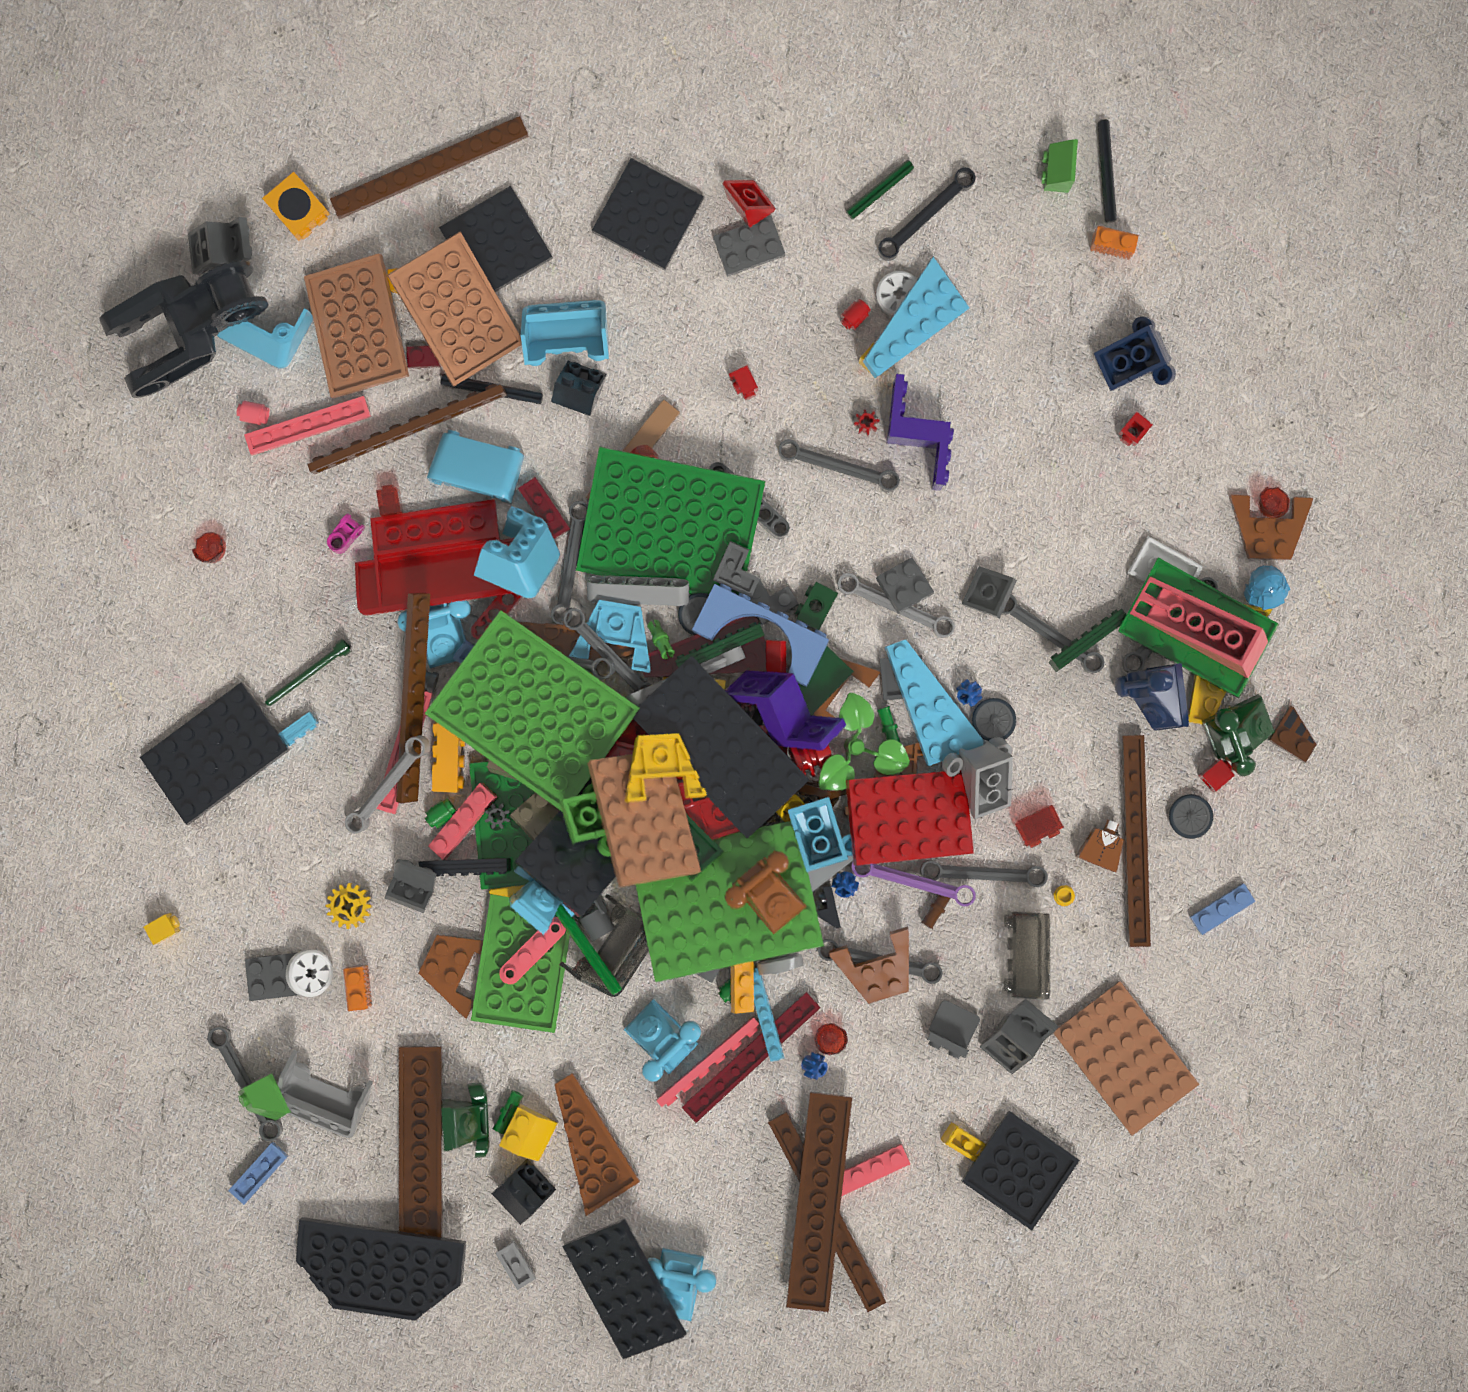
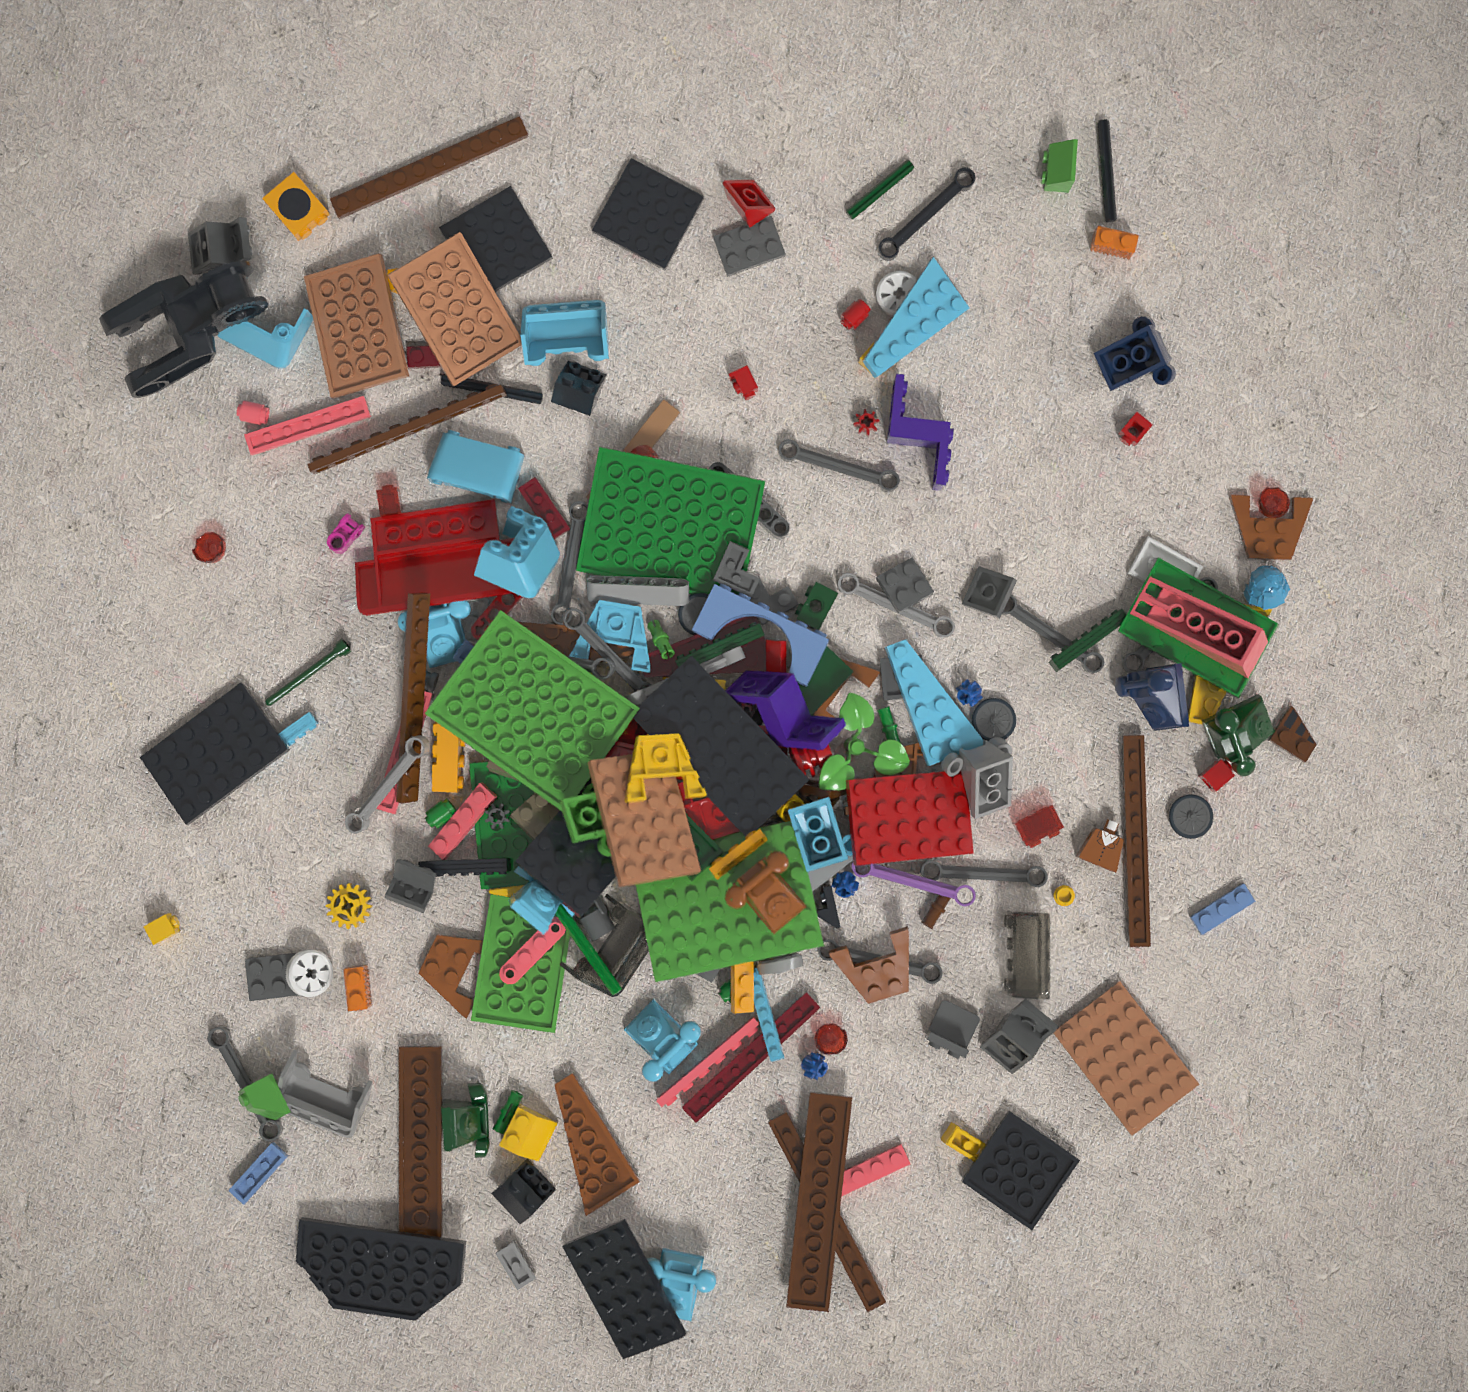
(737, 853): none -> light orange plate

